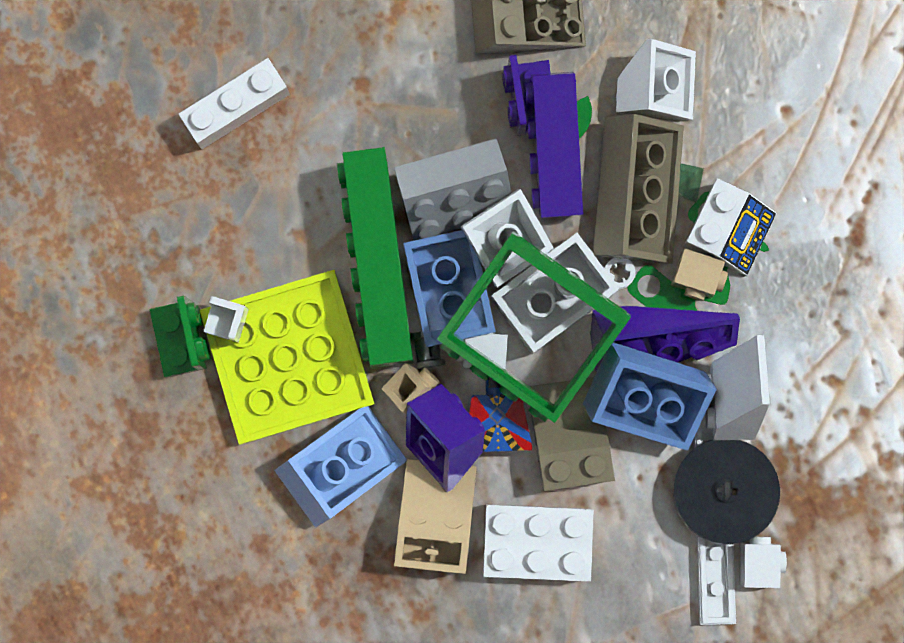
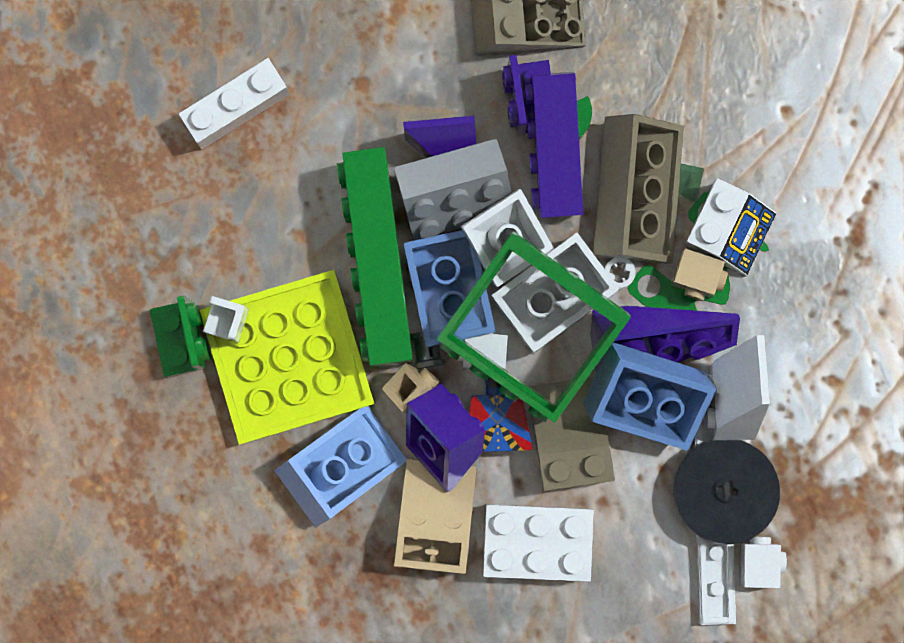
(440, 135): none -> dark purple slope
(658, 82): white slope -> none

